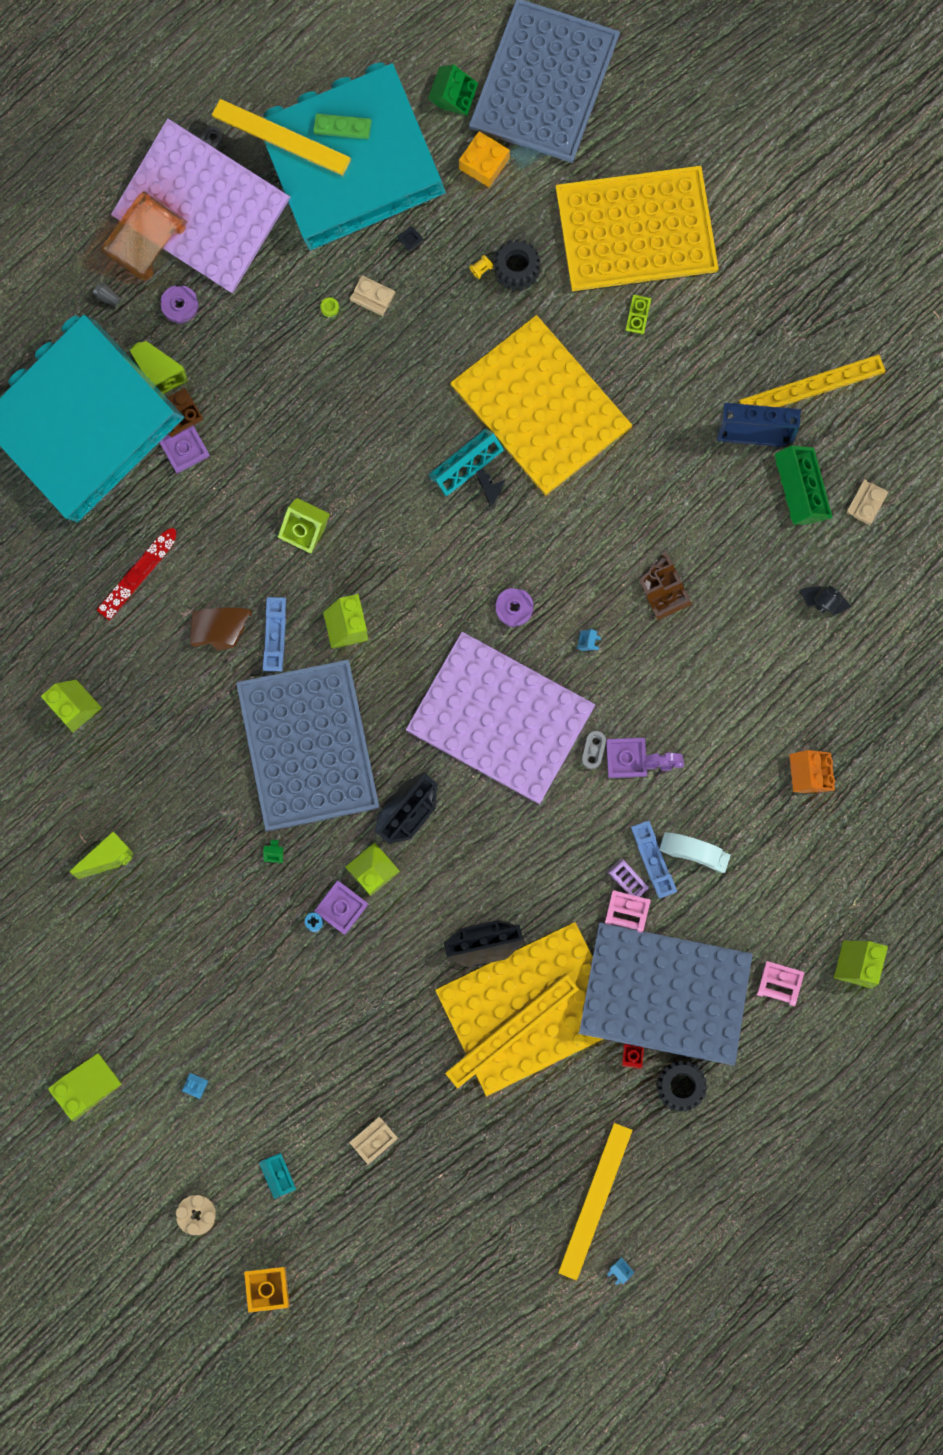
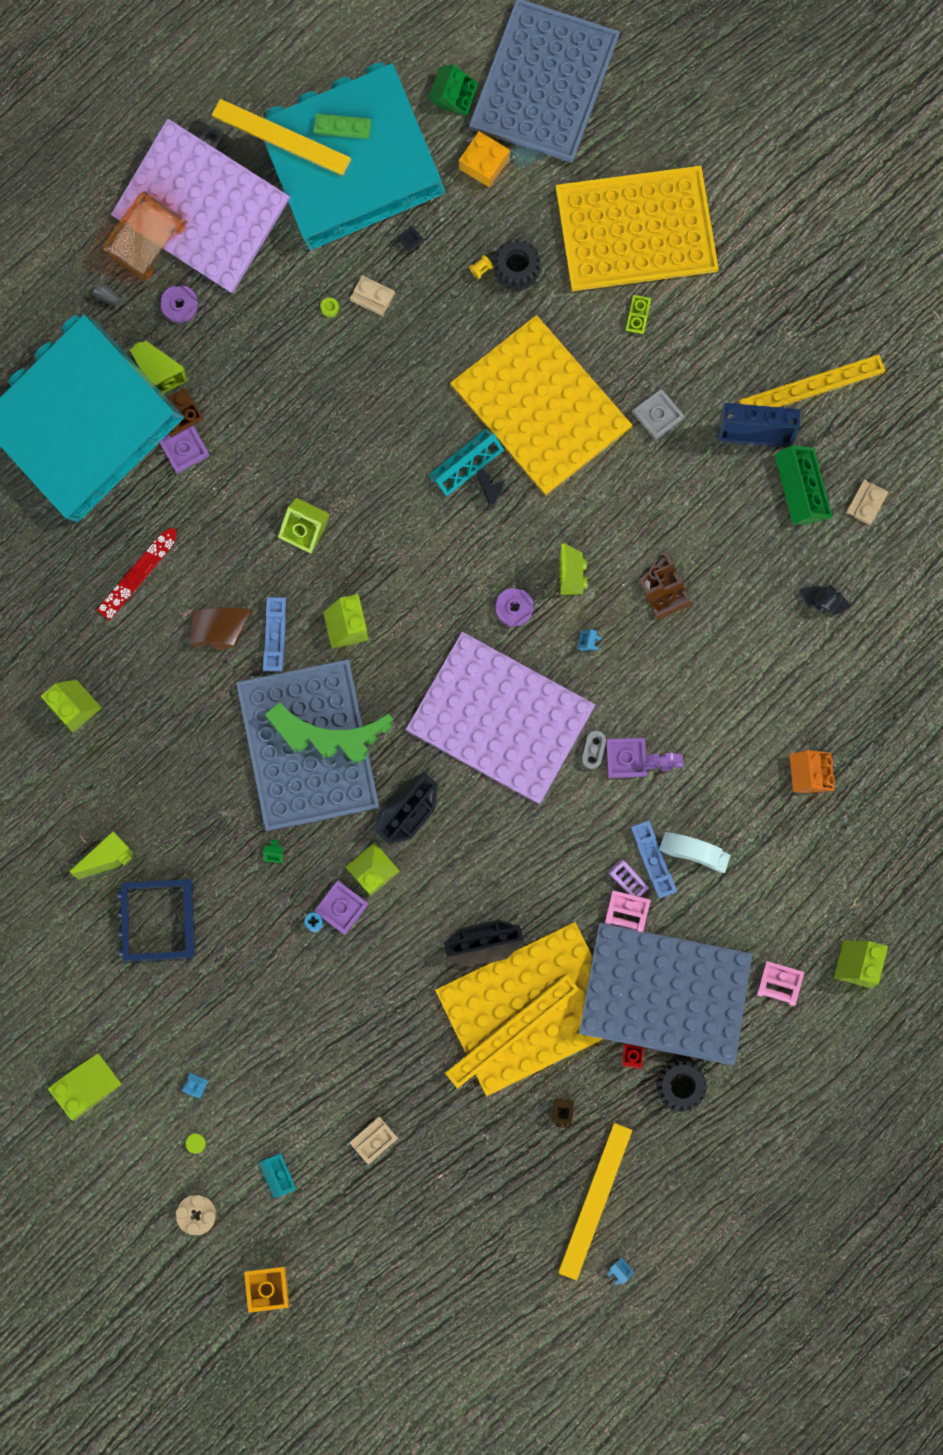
(123, 913): none -> dark blue window
(195, 1143): none -> lime tile
(351, 742): none -> bright green arch
(567, 1106): none -> dark brown brick
(571, 571): none -> lime slope
(658, 414): none -> light grey plate

